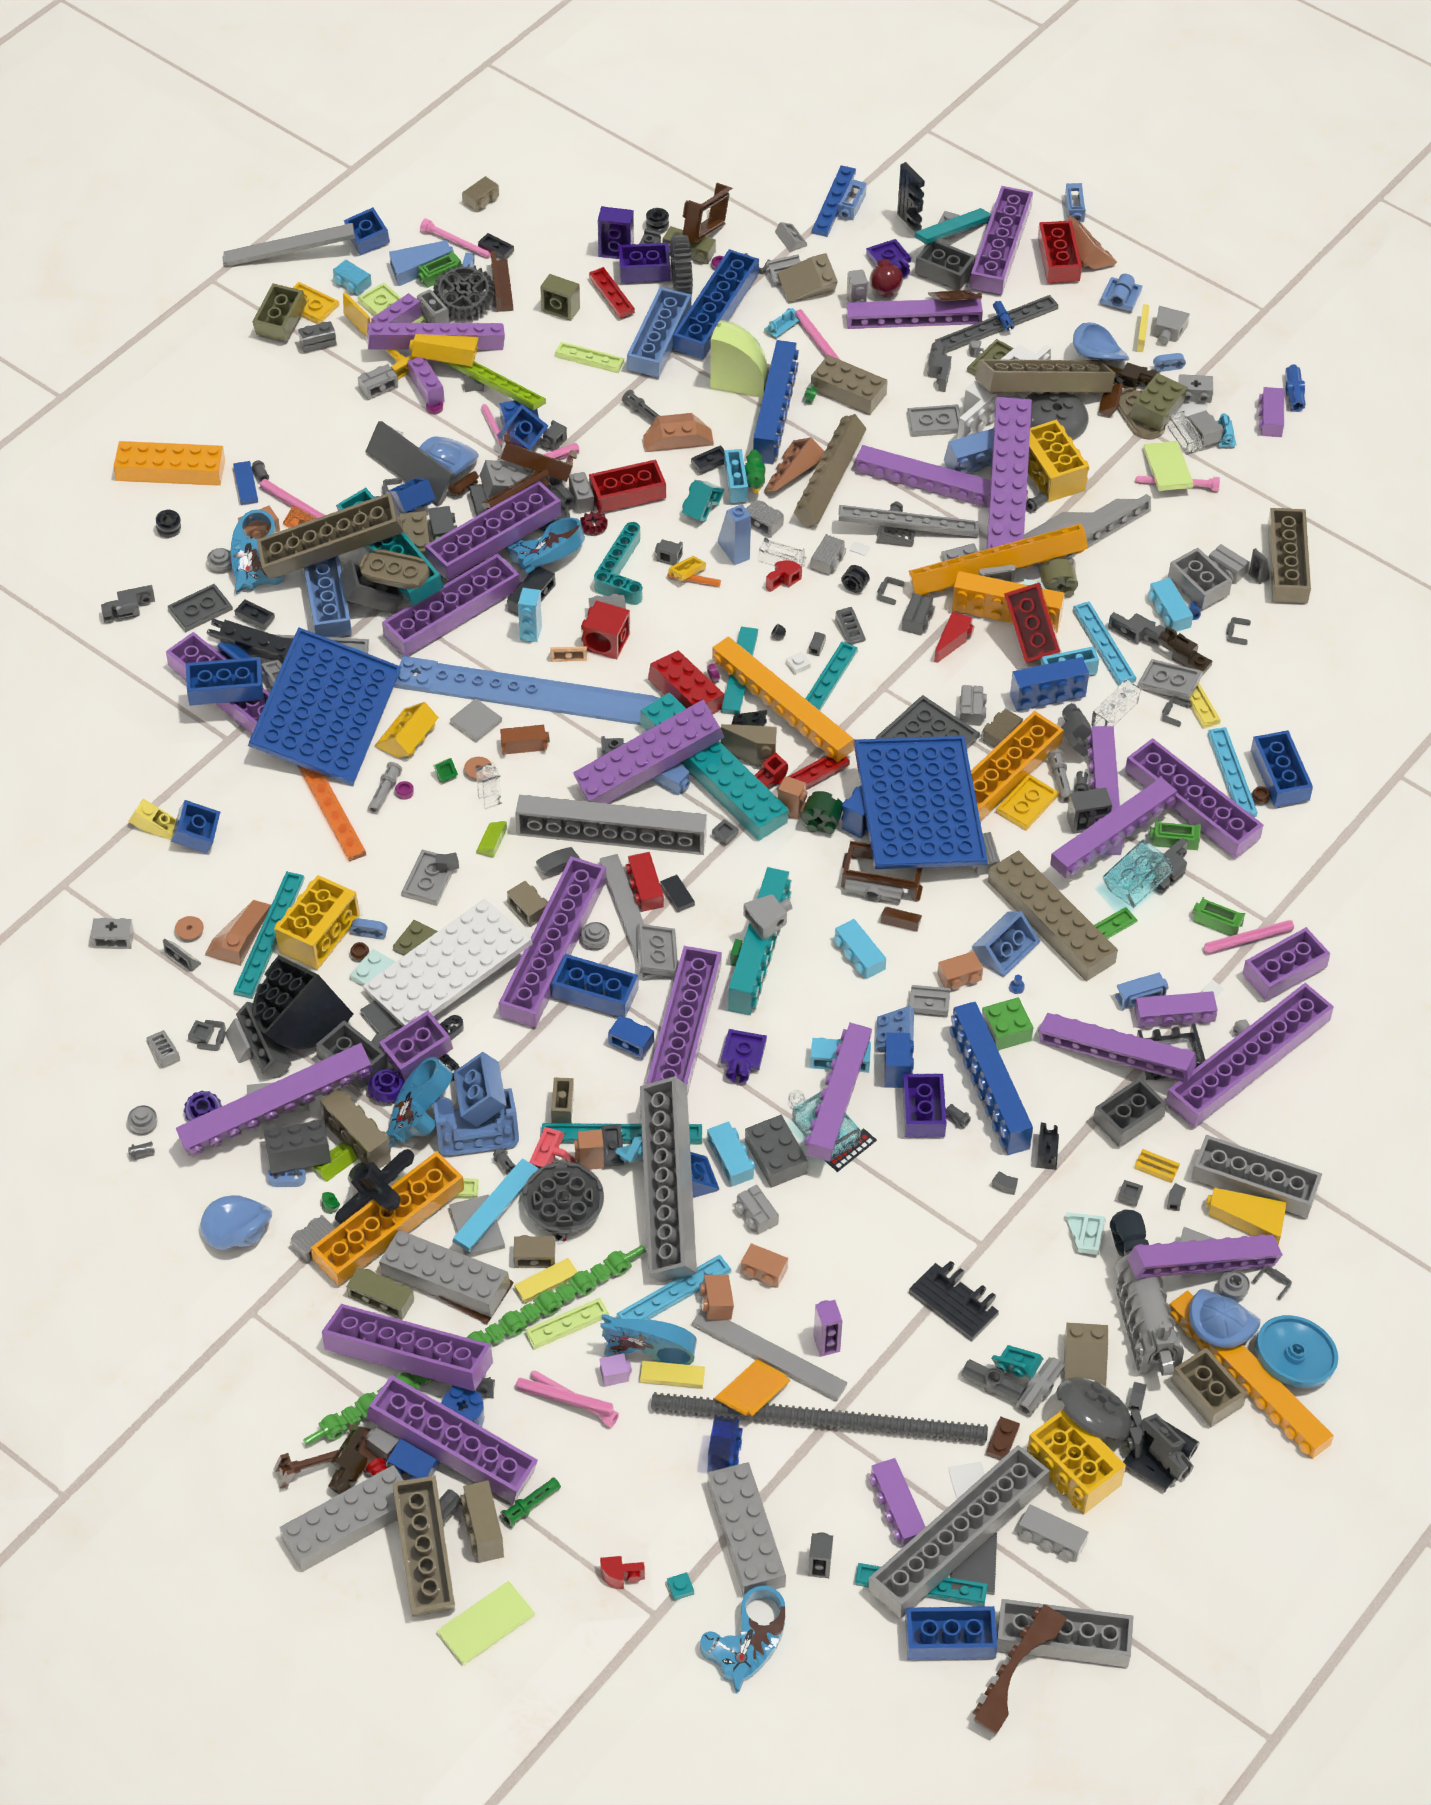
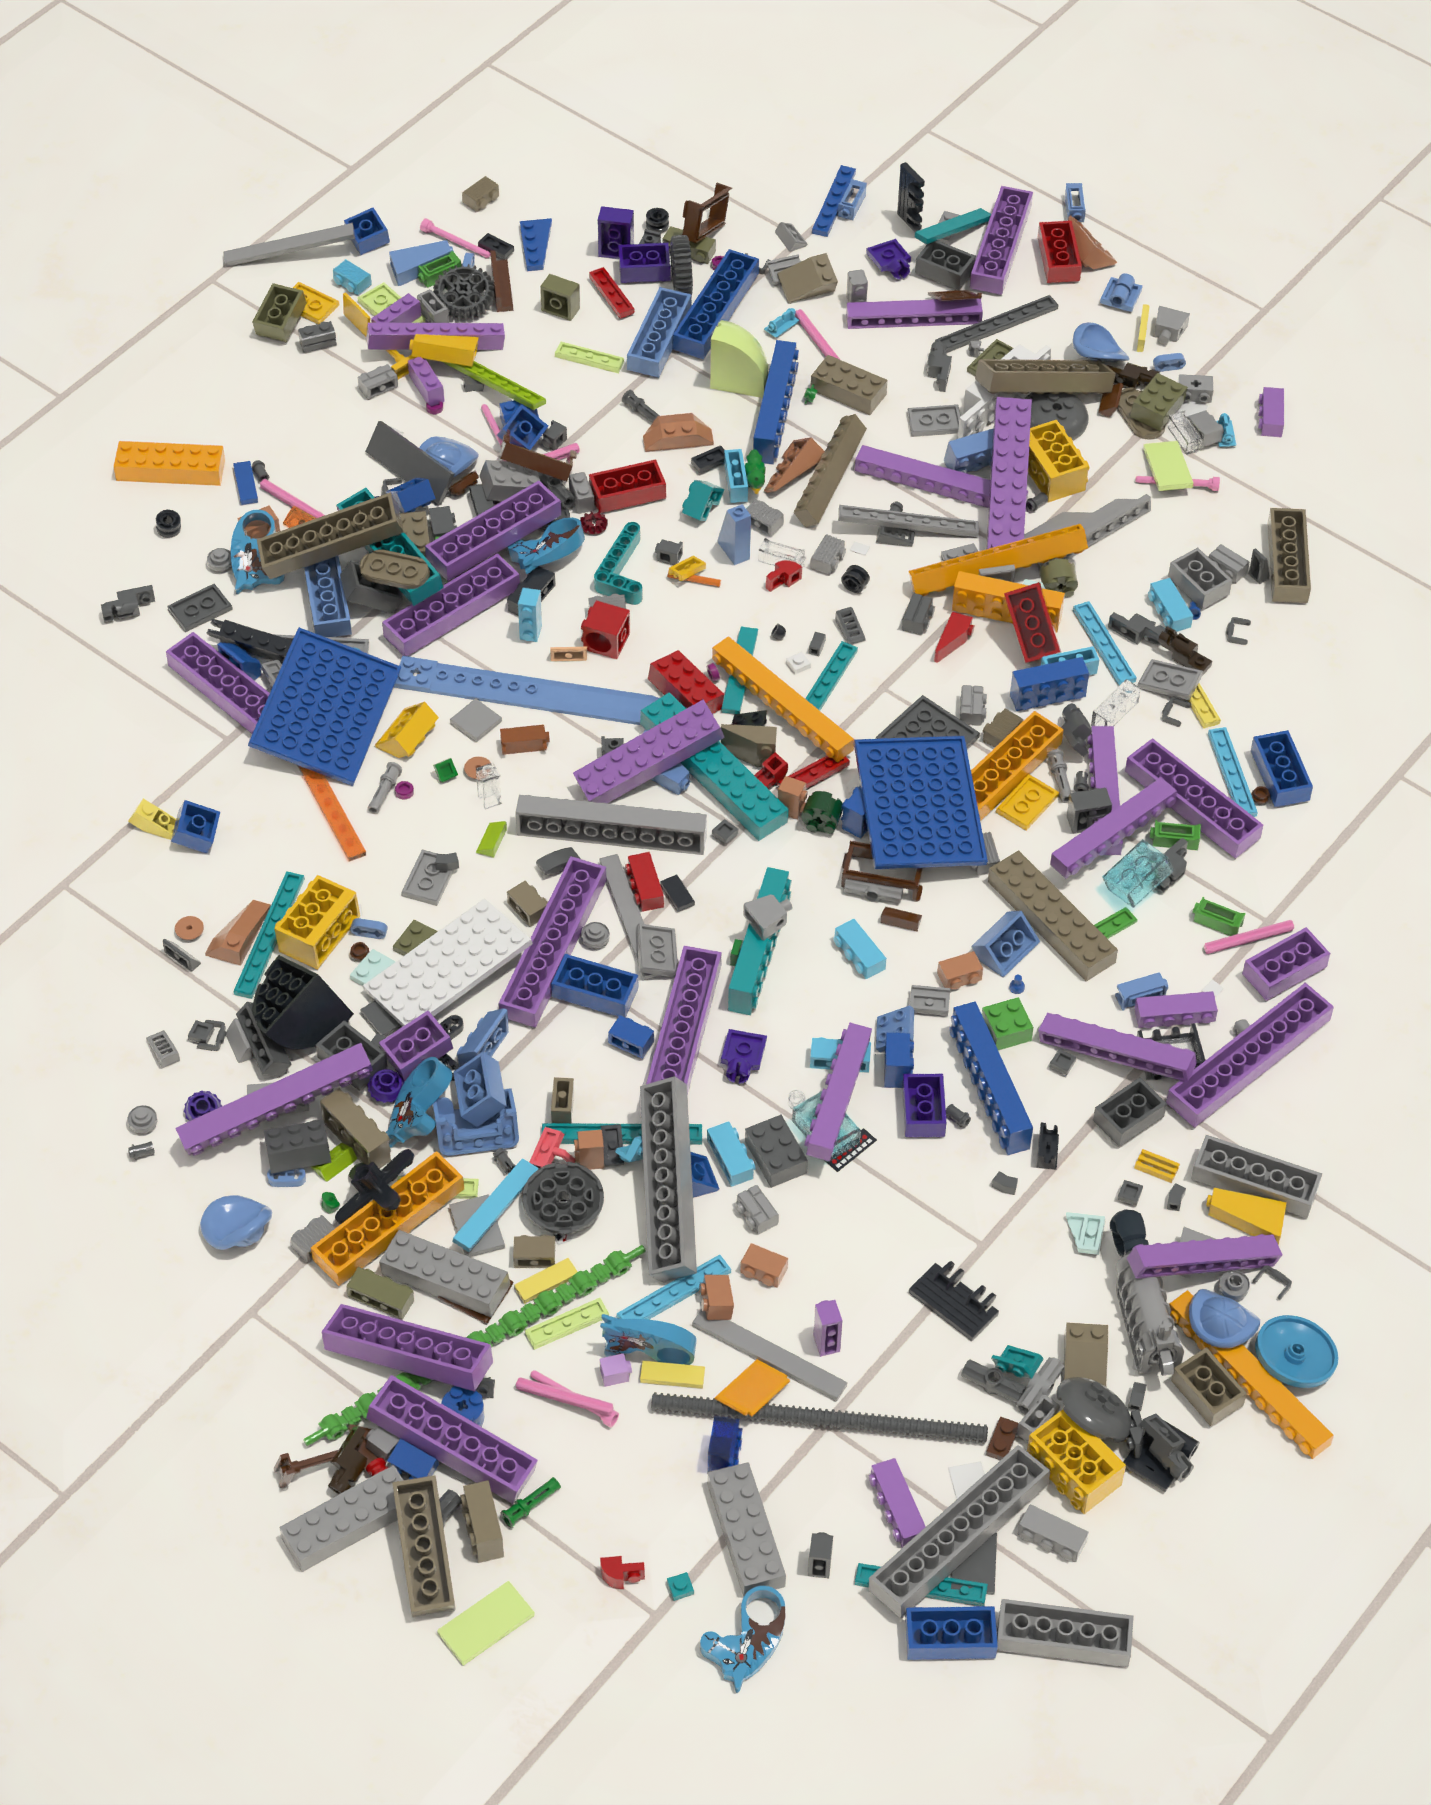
(112, 933): light grey brick -> none
(224, 681): blue brick -> none
(254, 614): black plate -> none
(486, 1037): none -> medium blue slope
(535, 240): none -> blue wing
(538, 475): reddish brown fence -> none
(883, 586): dark grey piece -> none
(886, 278): dark red brick -> none
(1003, 315): blue axle -> none
(1037, 1416): none -> light grey brick
(1043, 1629): reddish brown arch -> none
(1062, 1062): none -> dark grey plate
(1295, 387): blue piece -> none

